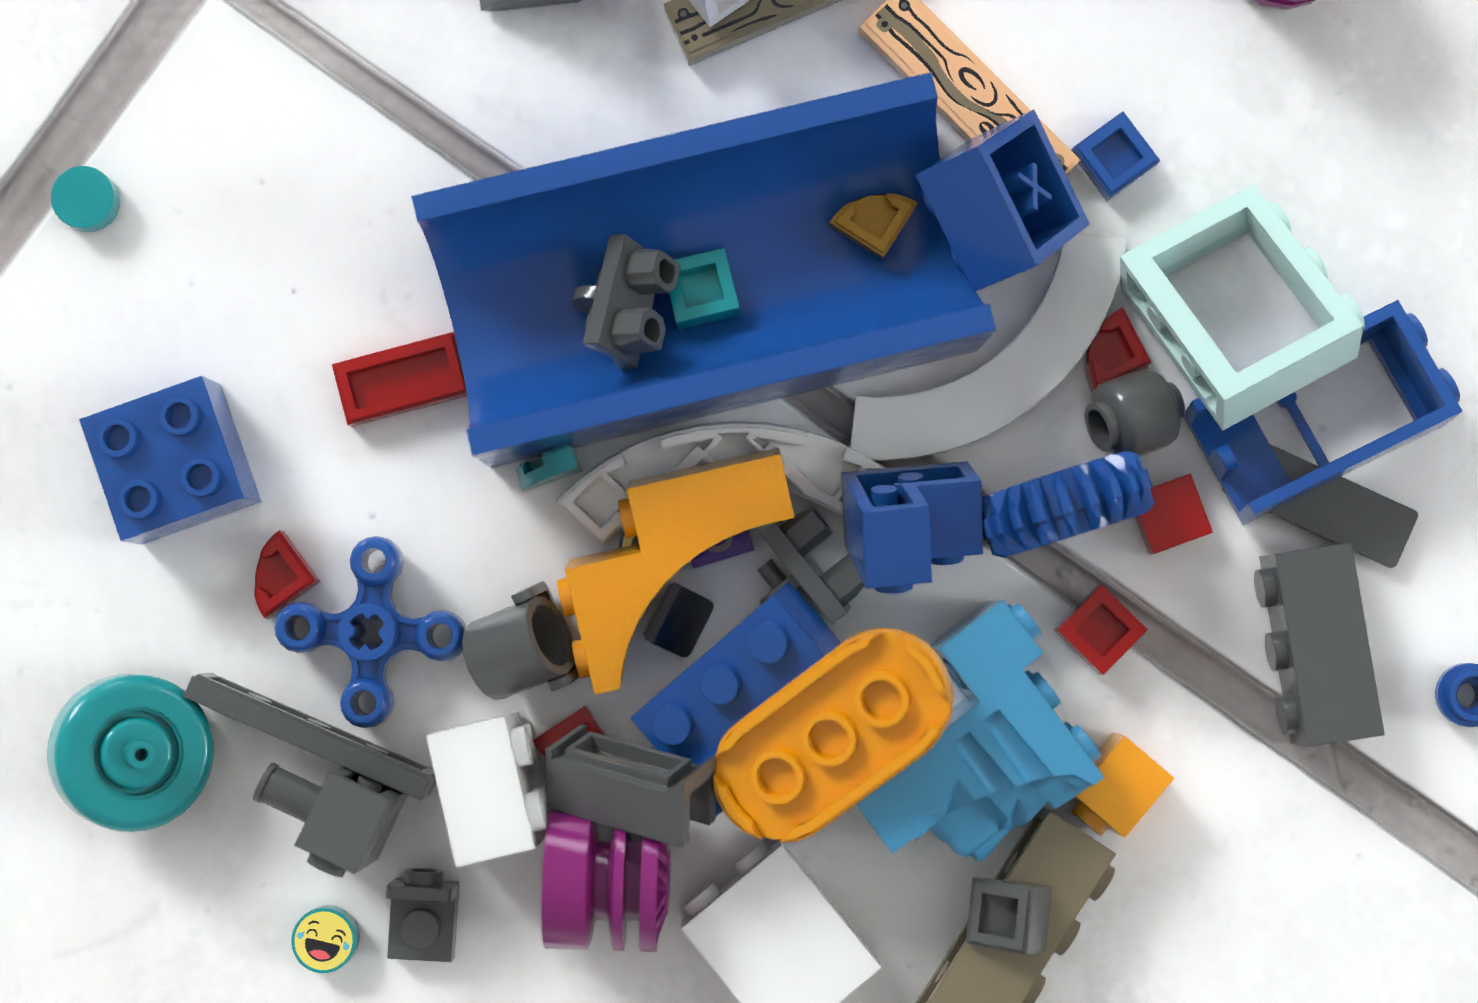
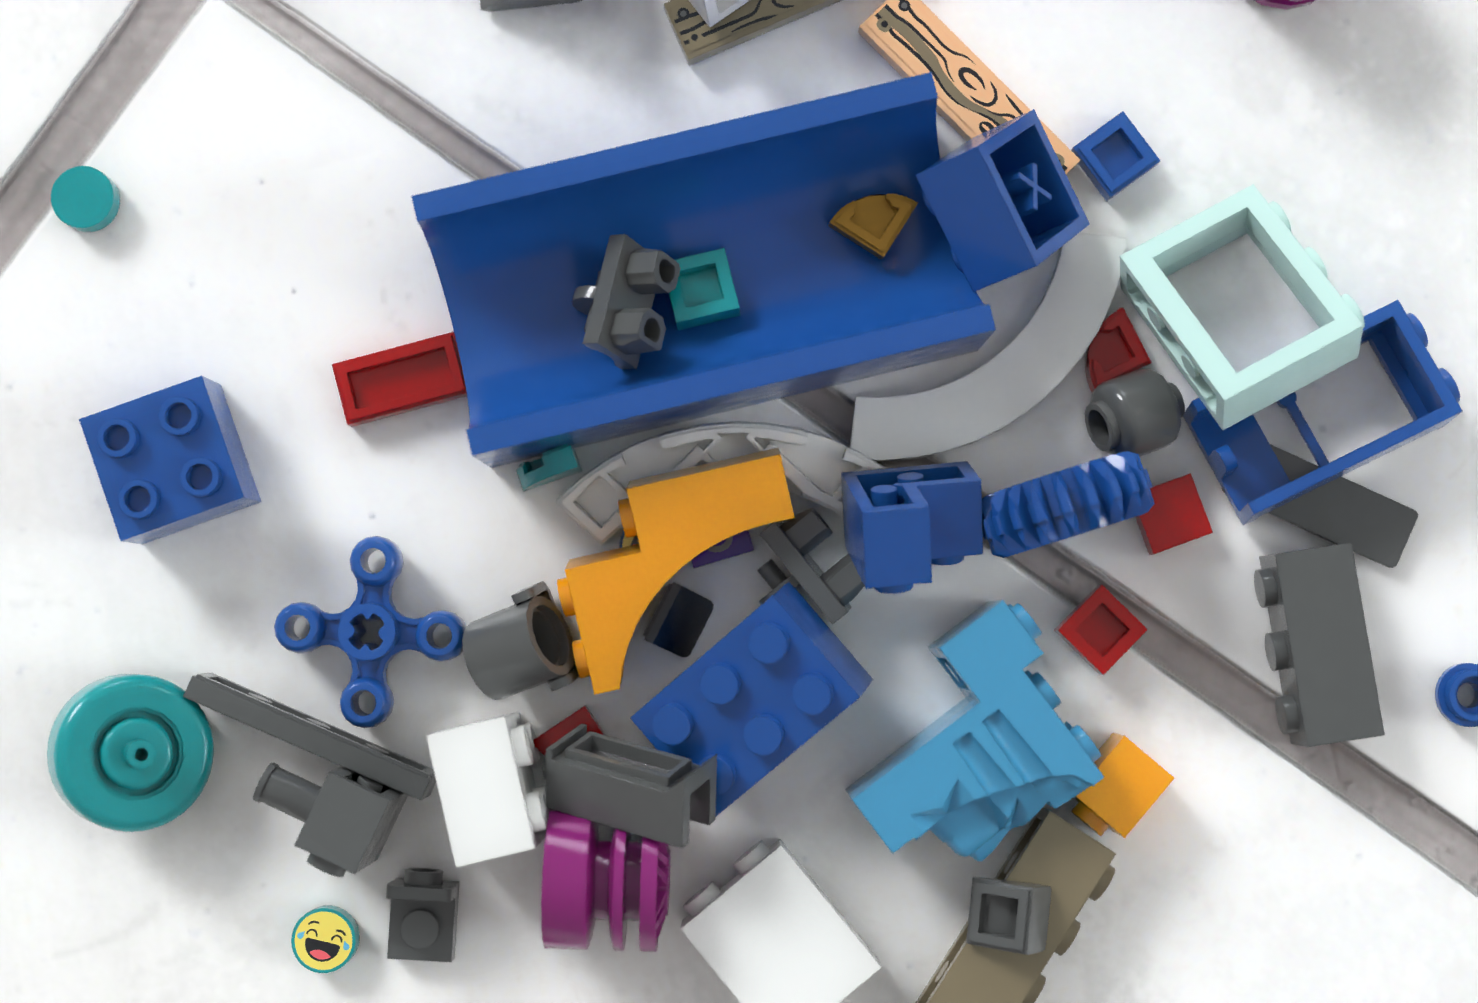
(281, 575): red tile -> none
(833, 735): light orange tile -> none

